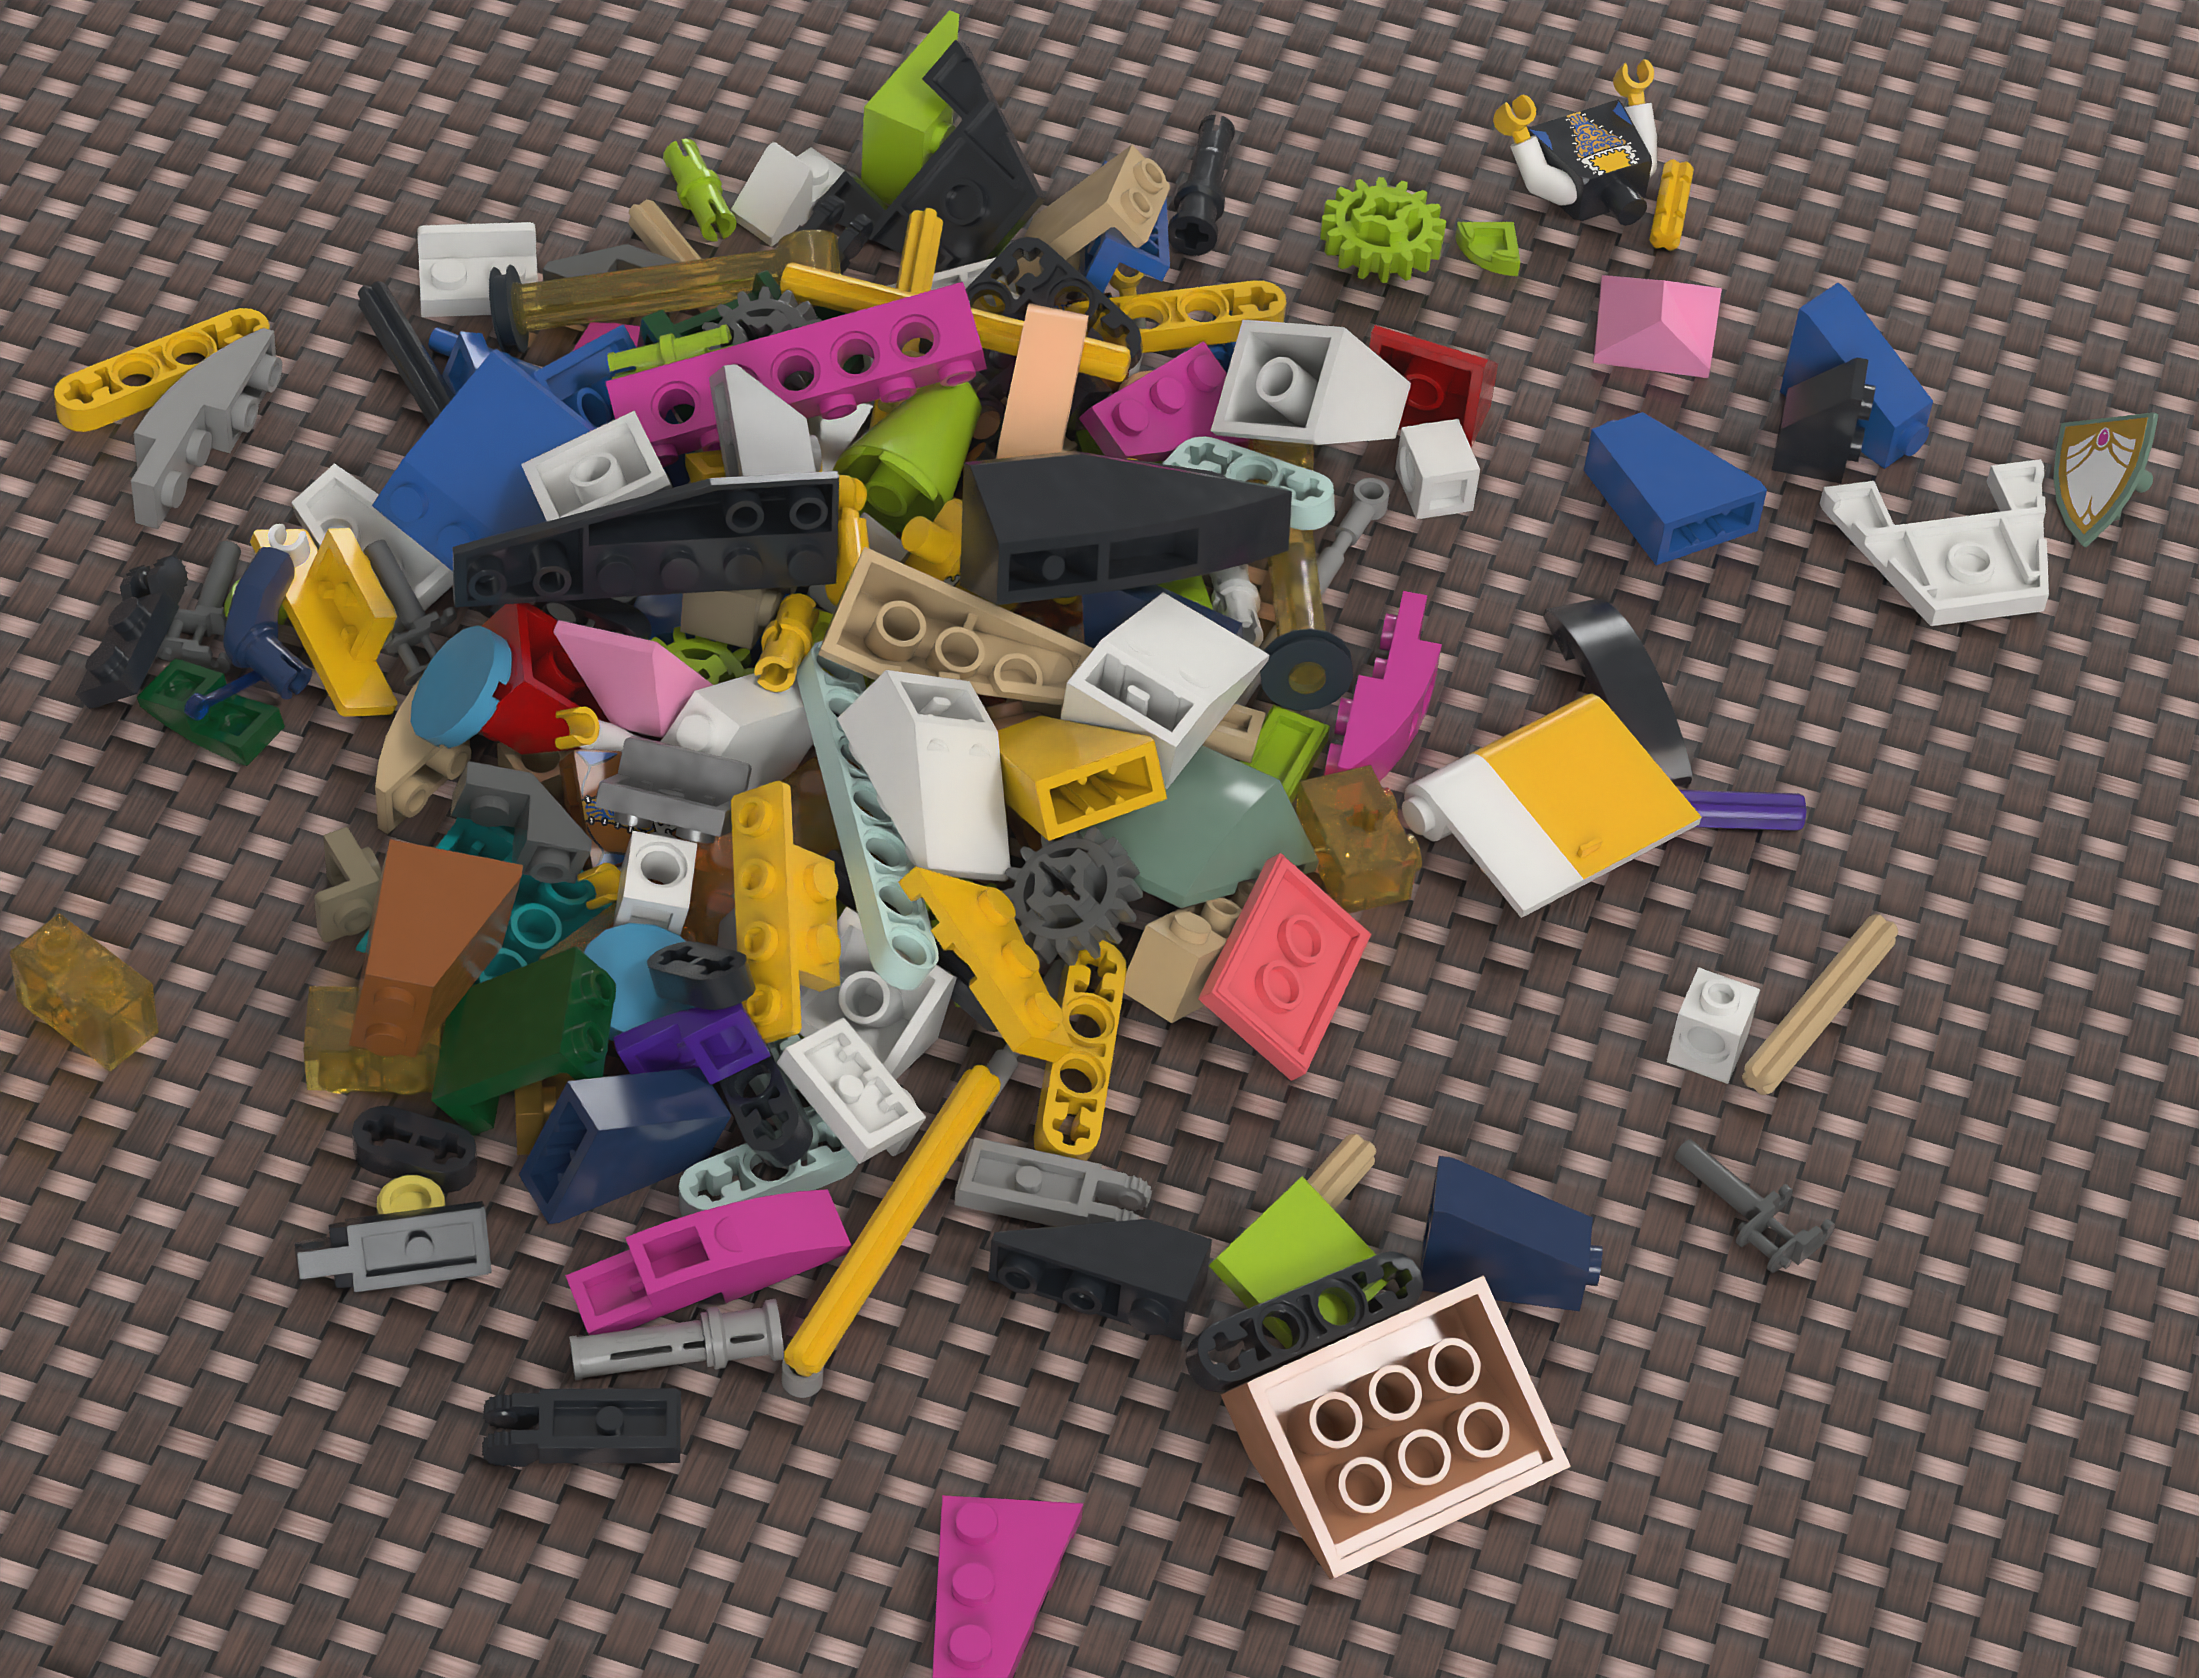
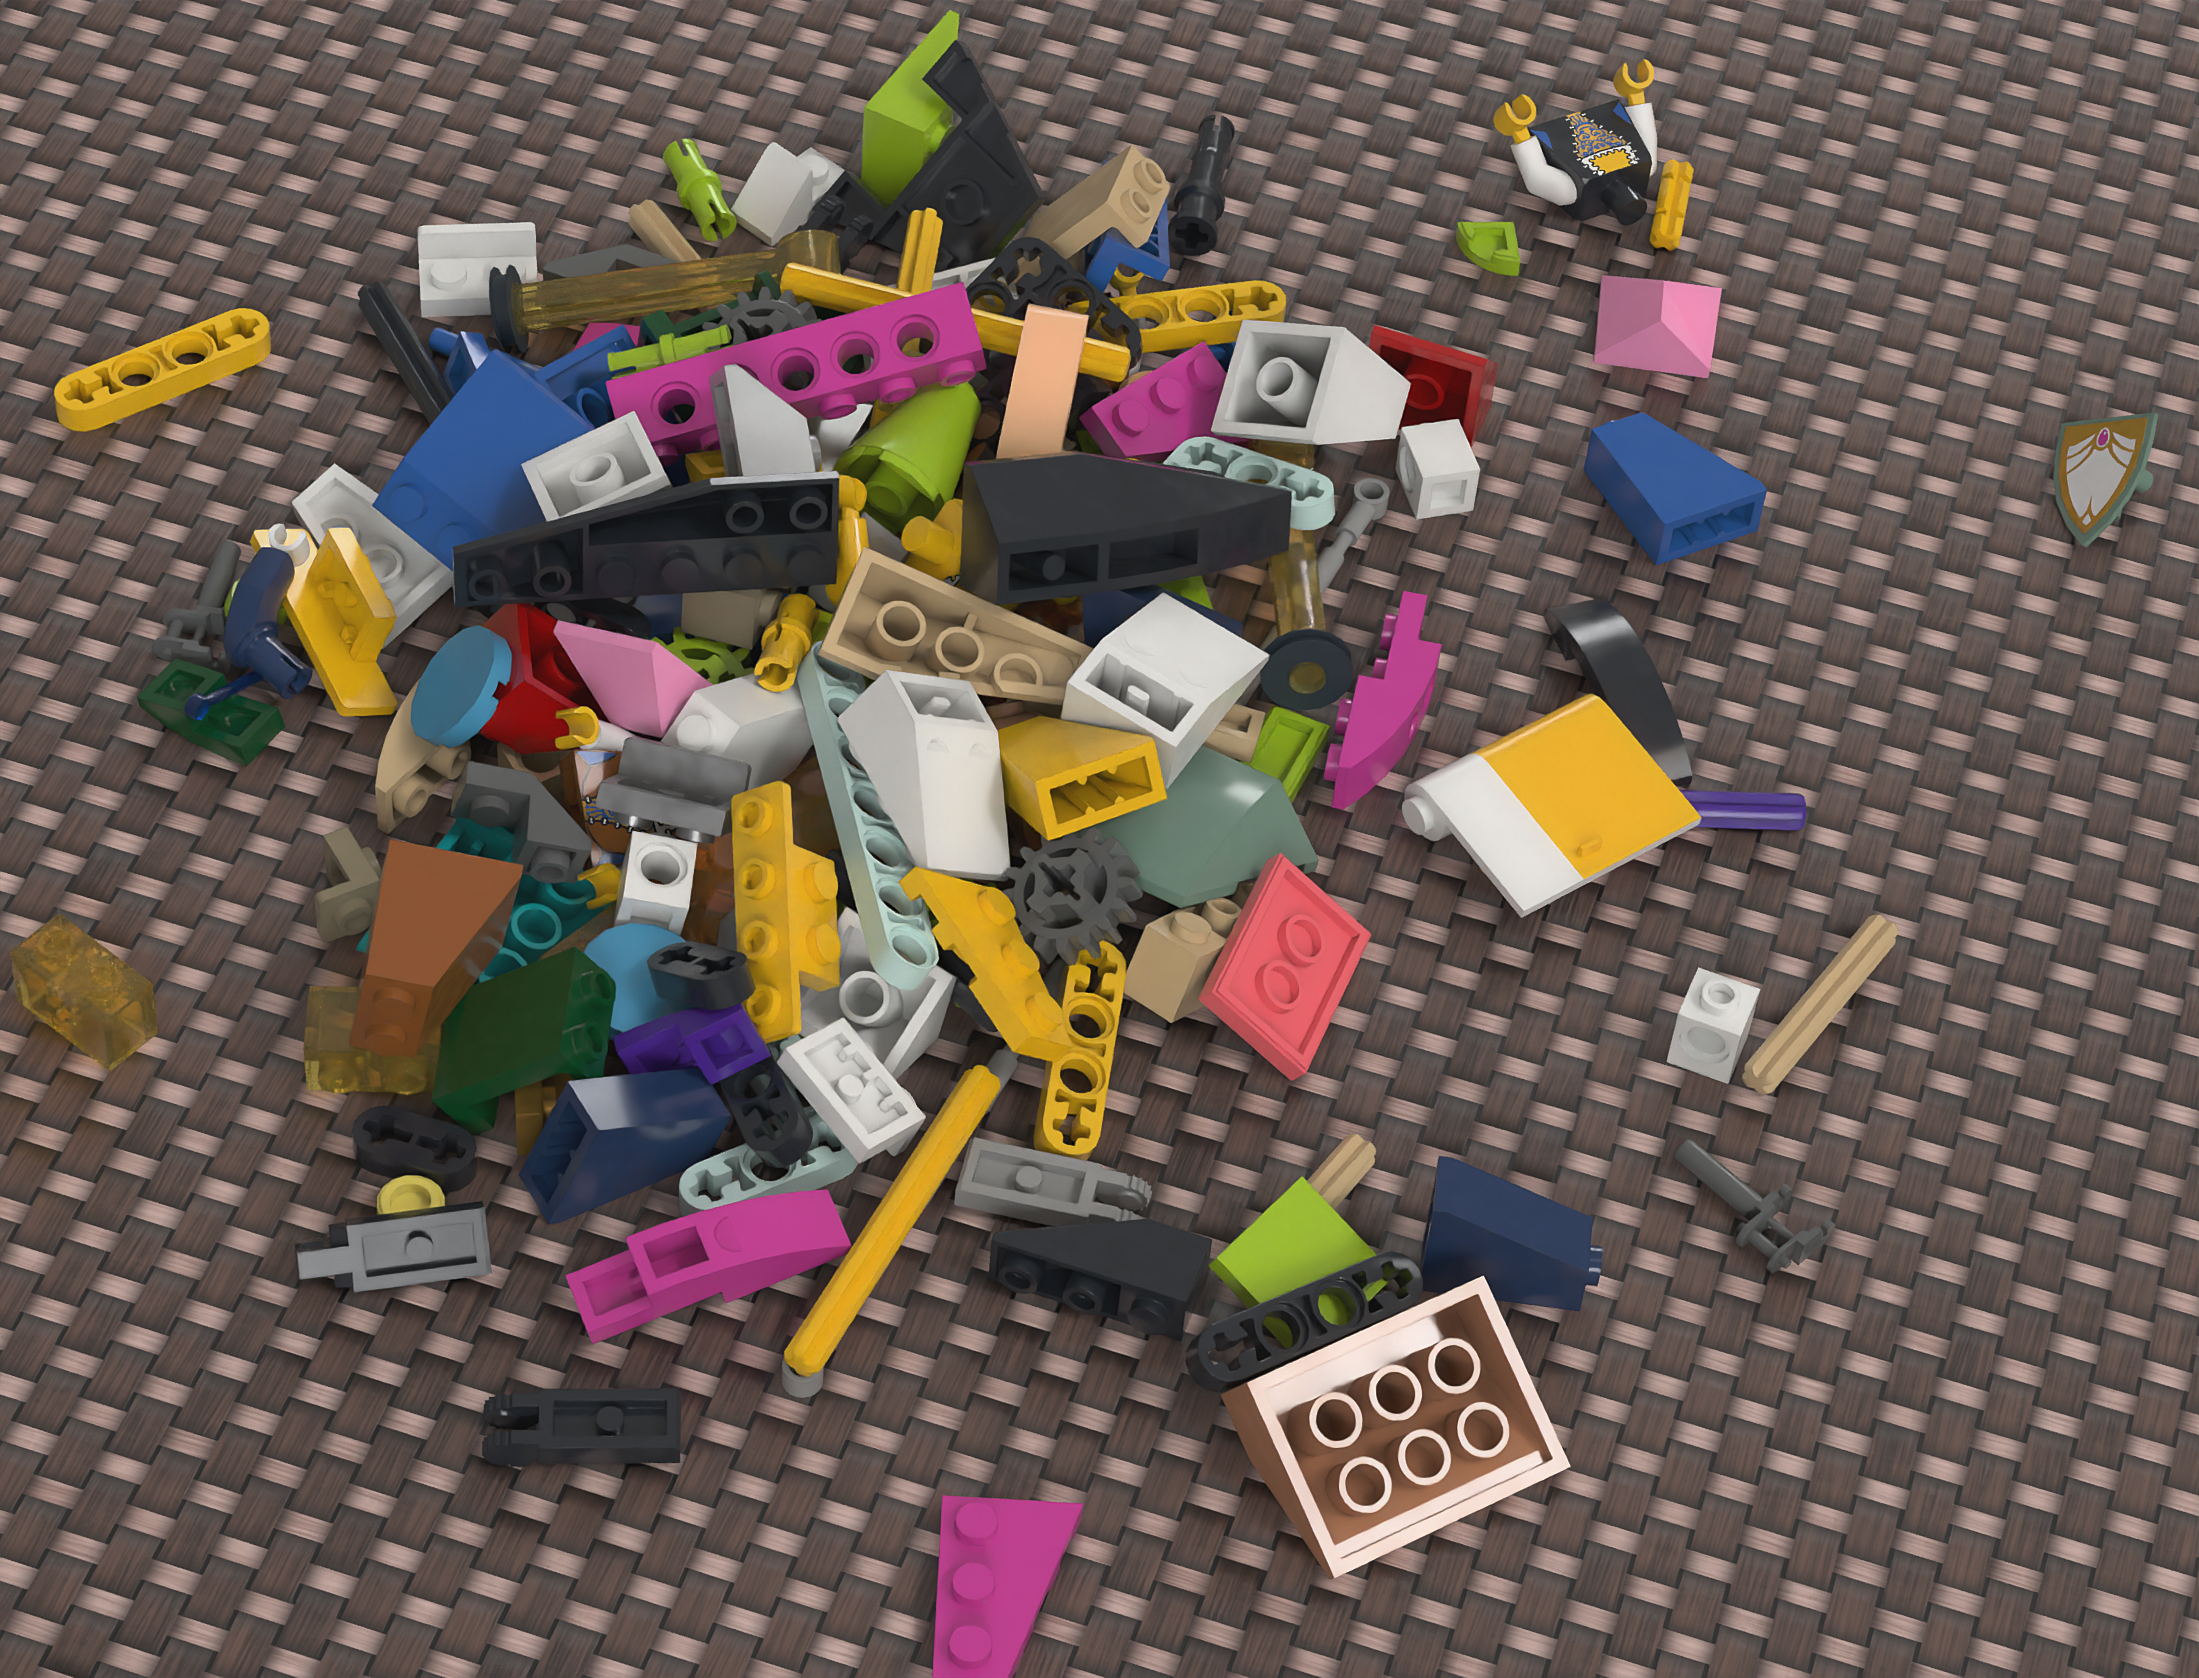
(134, 632): black hinge -> none
(200, 413): light grey slope -> none
(408, 609): dark grey piece -> none
(712, 1338): light grey pin -> none
(1239, 600): white pin -> none
(1358, 839): clear yellow brick -> none
(1382, 229): lime gear -> none
(1821, 420): black slope -> none
(1837, 330): blue slope -> none
(1958, 564): white wing -> none

